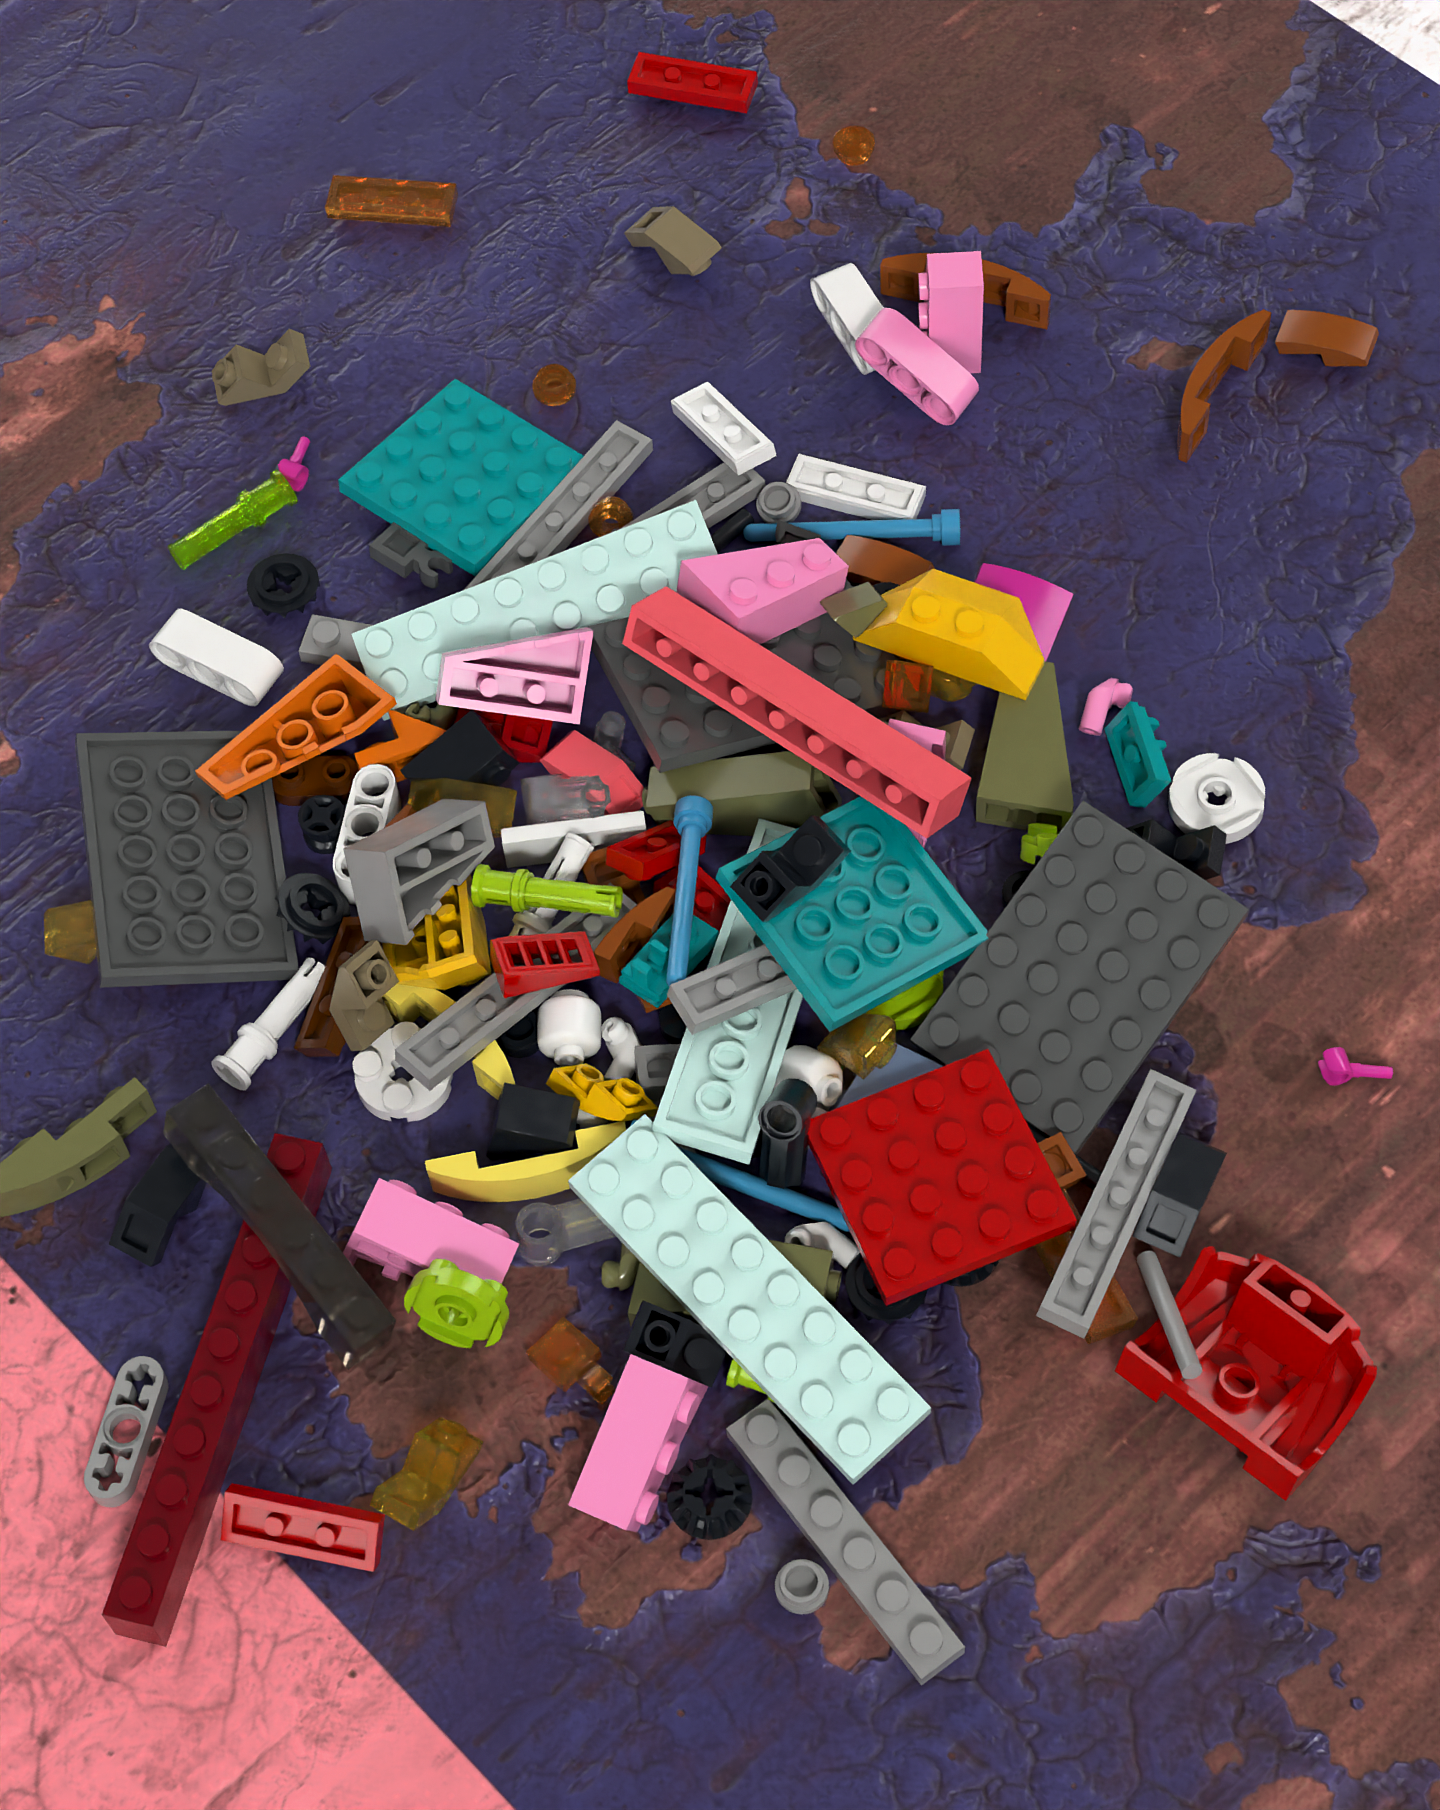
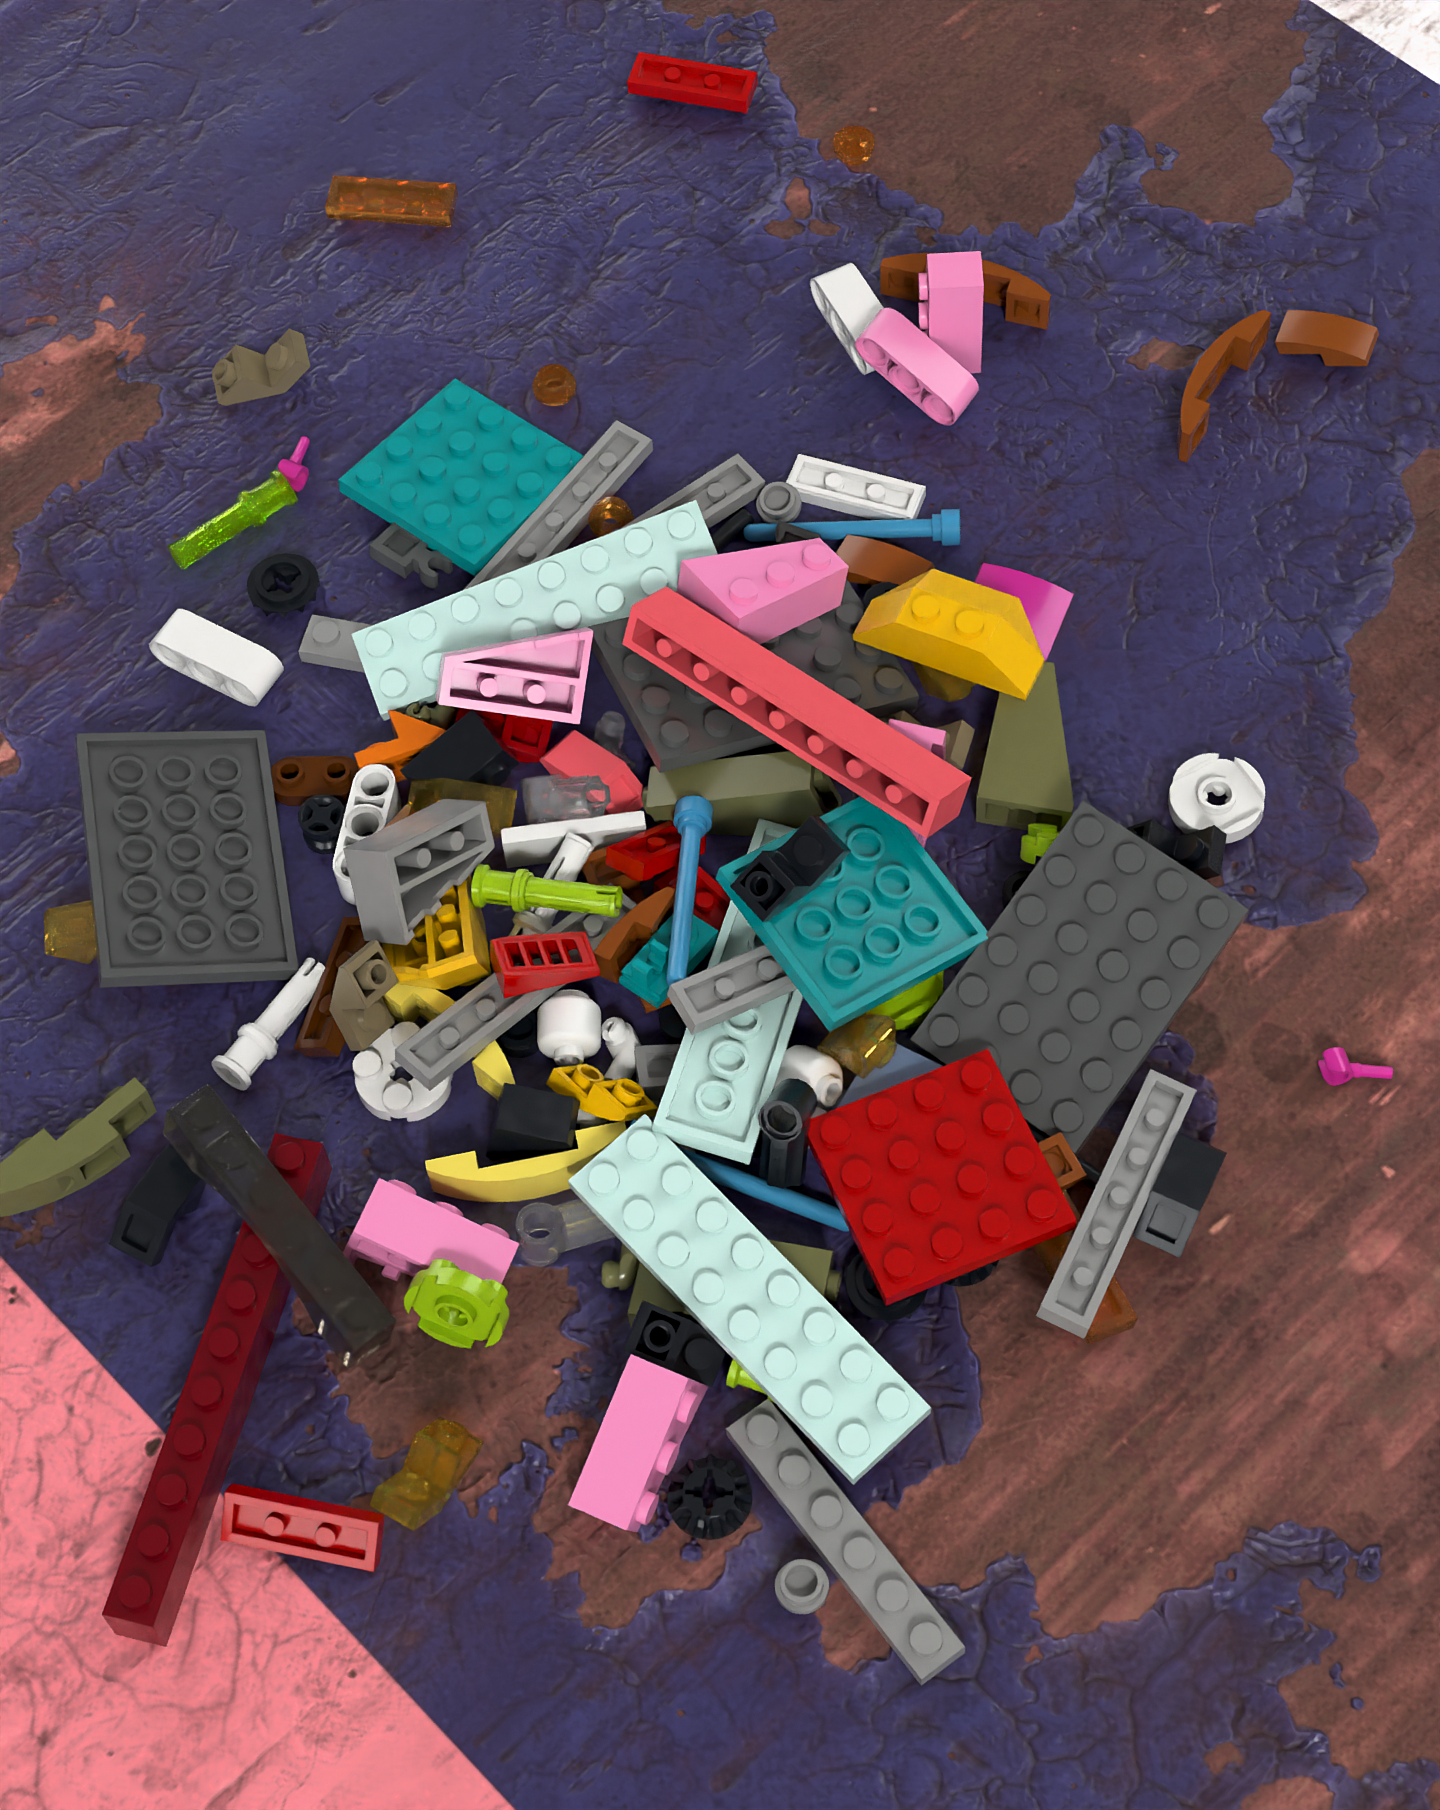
(101, 1462): light grey beam -> none
(312, 718): orange wedge -> none
(320, 895): black gear -> none
(571, 1357): clear orange plate -> none
(676, 238): dark tan slope -> none
(723, 428): white tile -> none
(826, 1237): white arm -> none
(855, 607): olive slope -> none
(907, 686): clear orange tile -> none
(1100, 701): bright pink arm -> none
(1138, 754): teal plate -> none
(1169, 1315): light grey bar -> none
(1274, 1361): red piece -> none

